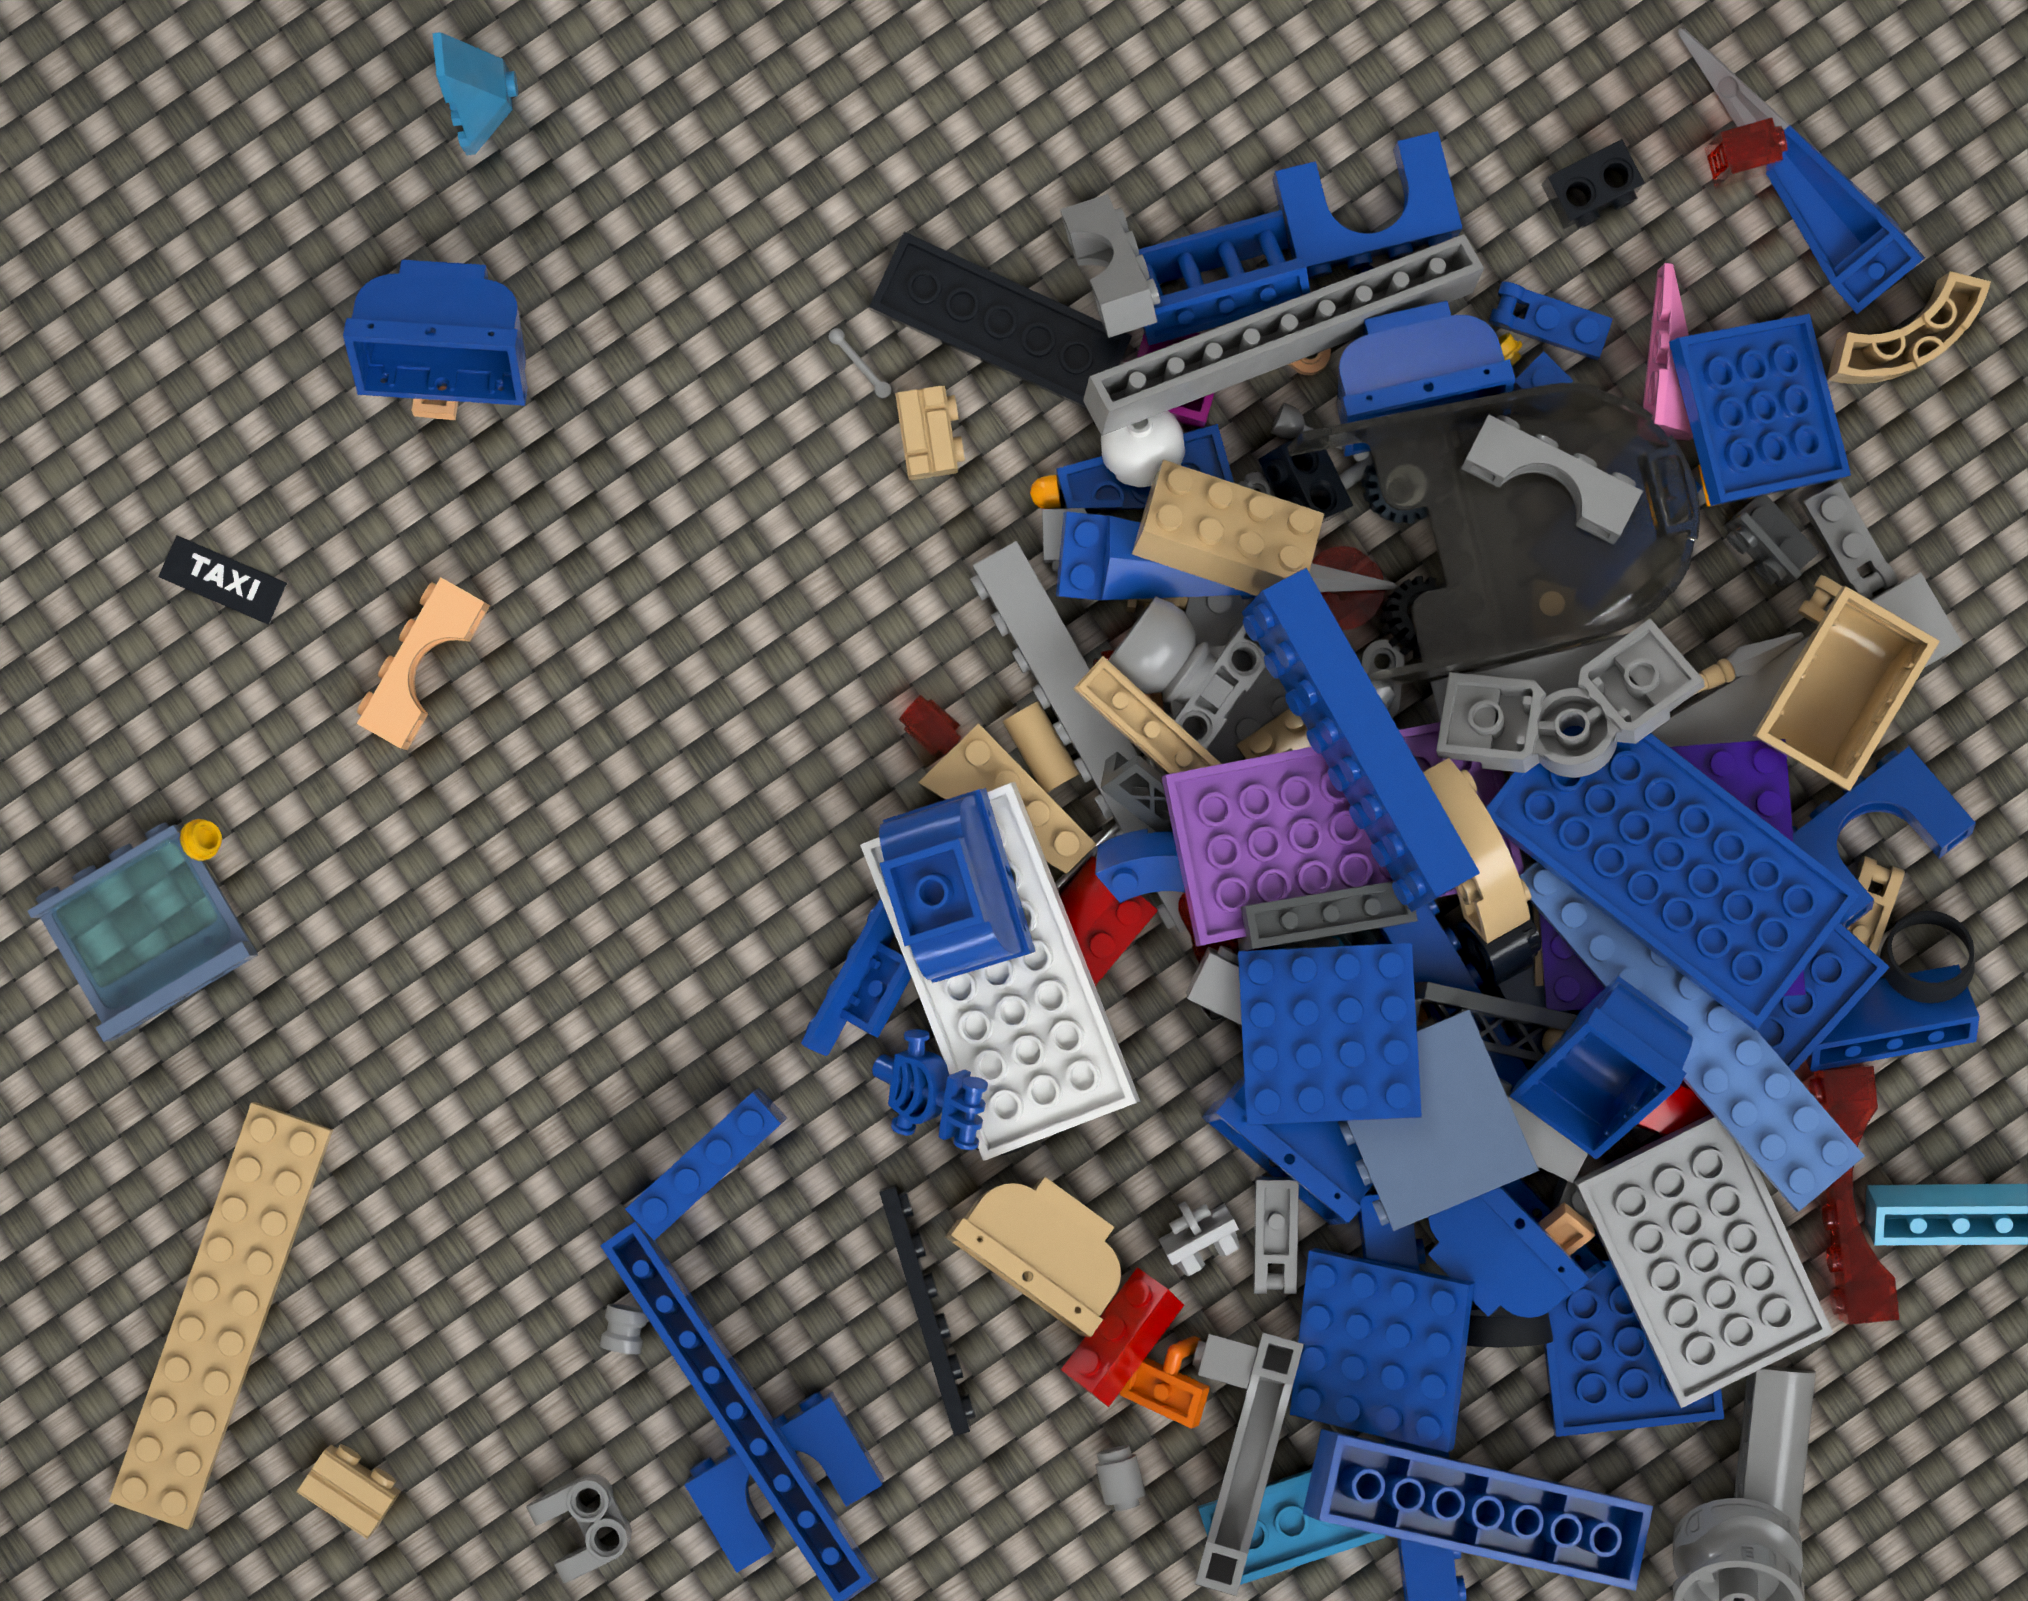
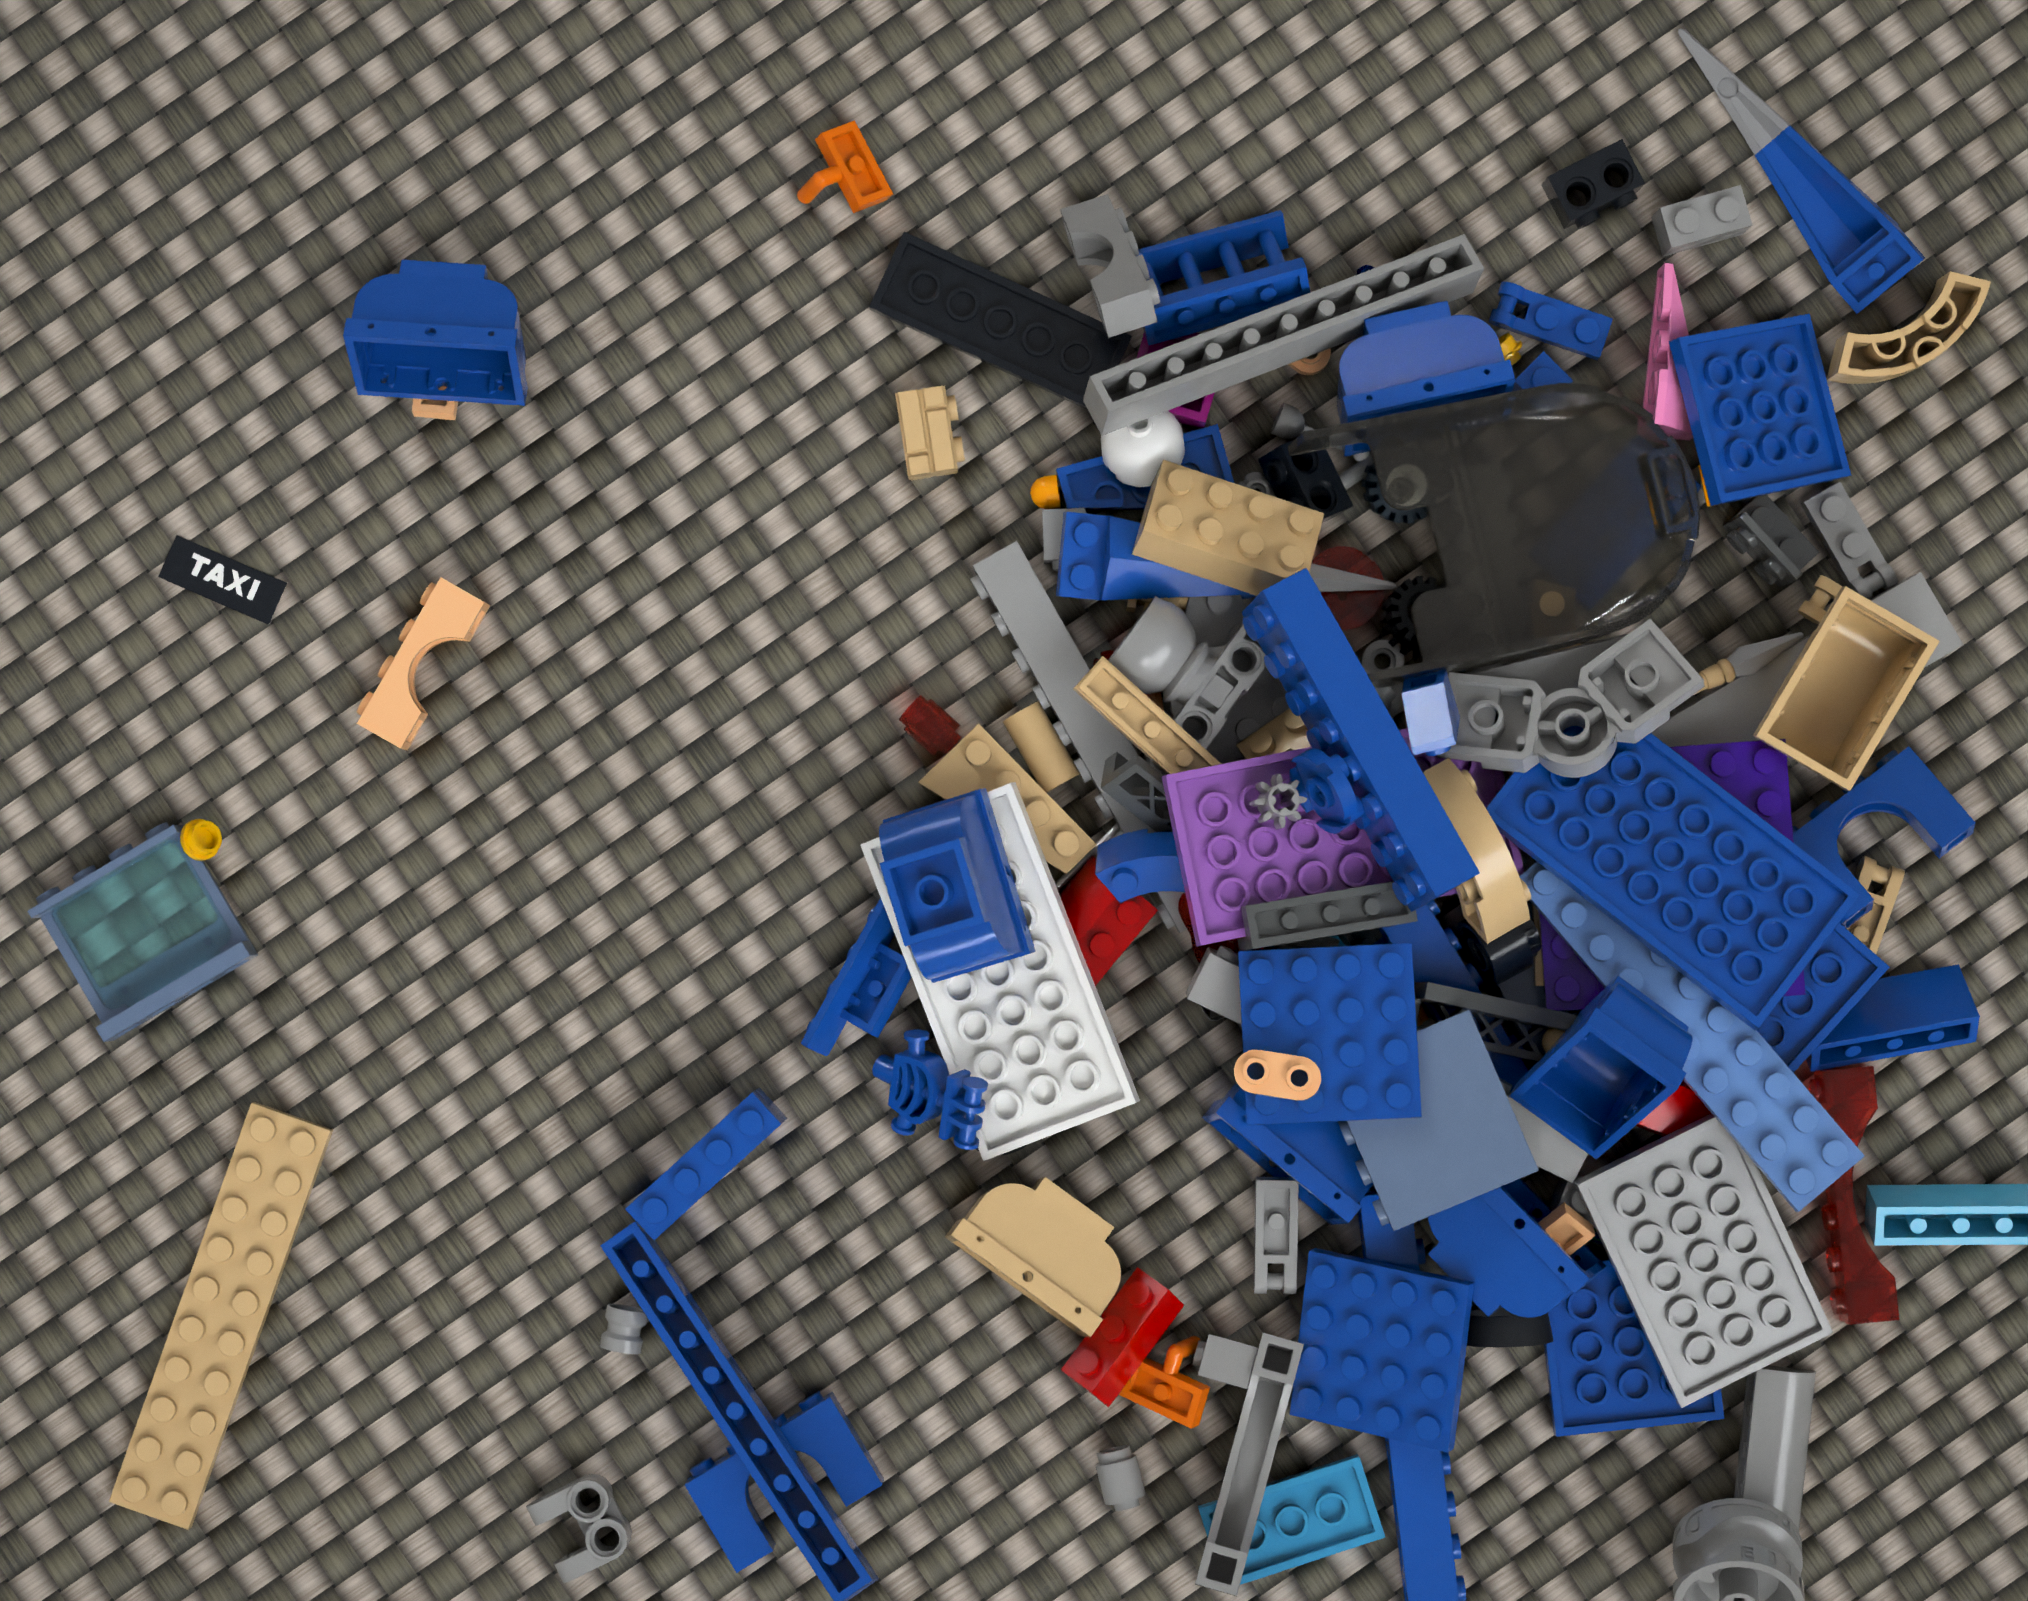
(350, 1489): tan brick -> none
(475, 87): dark azure wedge -> none
(850, 166): none -> orange plate
(882, 389): light grey hinge -> none
(933, 1325): black plate -> none
(1197, 1231): light grey hips -> none
(1277, 1075): none -> light nougat plate
(1289, 802): none -> light grey gear
(1323, 243): blue arch -> none
(1327, 789): none -> blue plate
(1430, 713): none -> slope
(1477, 1510): blue brick -> none
(1600, 499): light grey arch -> none
(1701, 220): none -> light grey brick
(1745, 152): clear red brick -> none
(1925, 991): black tyre -> none

